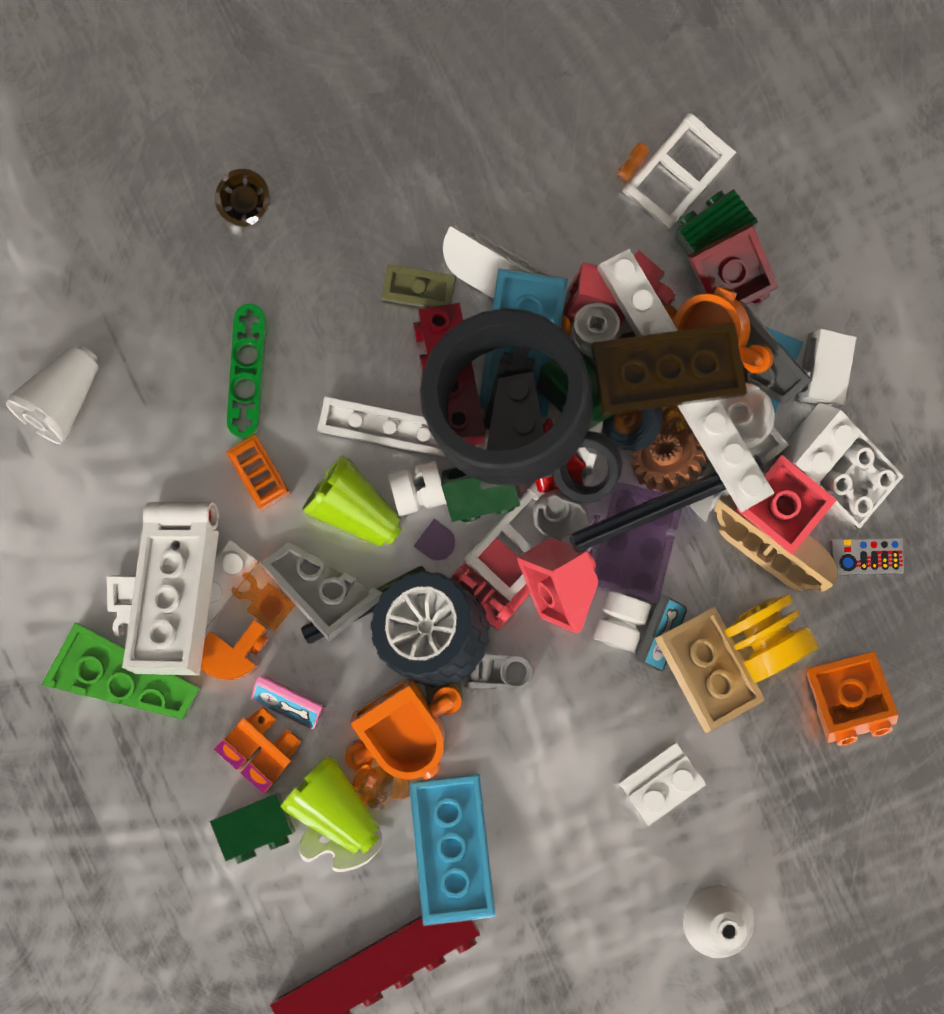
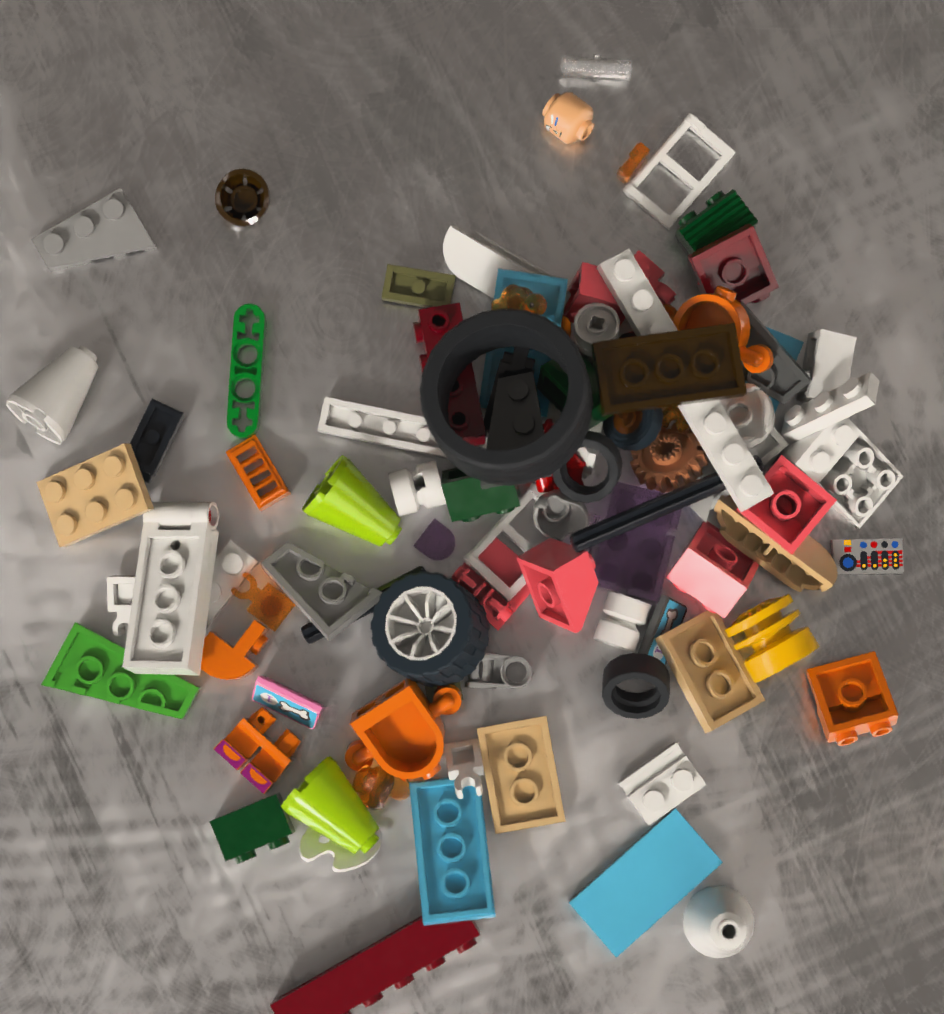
(95, 495): none -> tan plate
(96, 232): none -> light grey wing
(155, 437): none -> black hinge
(464, 765): none -> white plate
(520, 298): none -> clear orange animal
(521, 774): none -> tan plate
(568, 117): none -> light nougat head
(596, 68): none -> clear pin
(636, 667): none -> black tyre
(645, 882): none -> medium azure tile
(713, 570): none -> slope
(830, 407): none -> white plate

